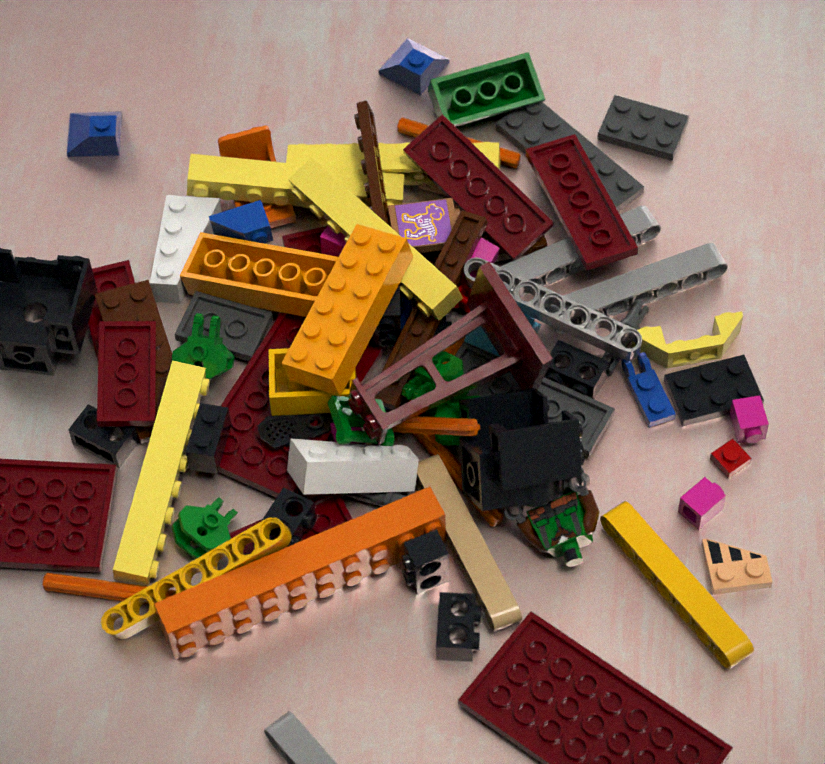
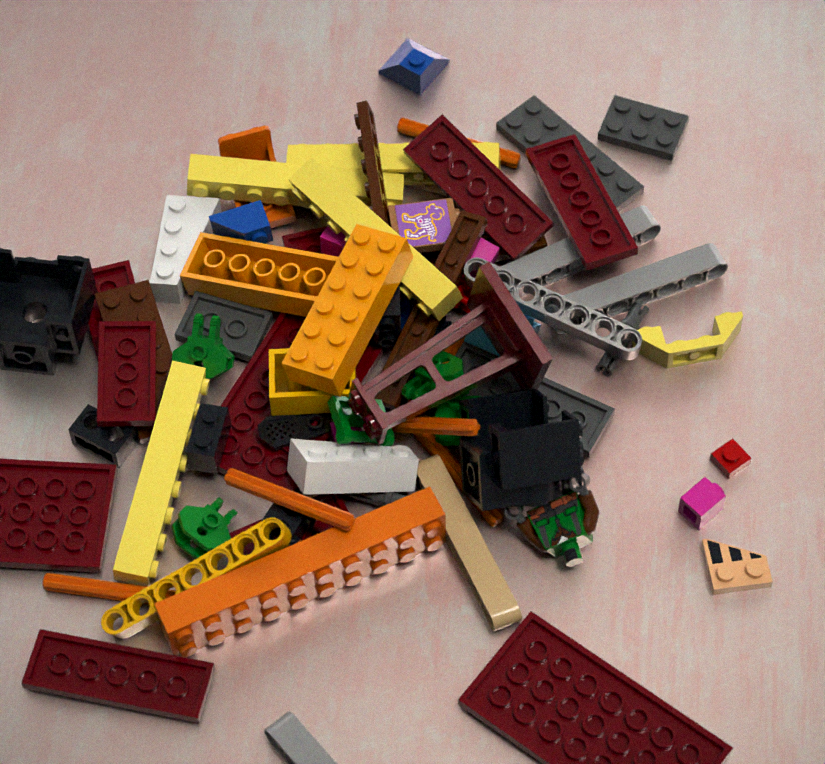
(94, 134): blue slope -> none
(119, 675): none -> dark red plate
(289, 499): none -> orange axle
(425, 562): black brick -> none
(453, 626): black brick -> none
(486, 90): green slope -> none
(578, 366): black brick -> none
(648, 392): blue hinge -> none
(677, 585): yellow beam -> none
(709, 389): black plate -> none
(749, 419): dark pink brick -> none

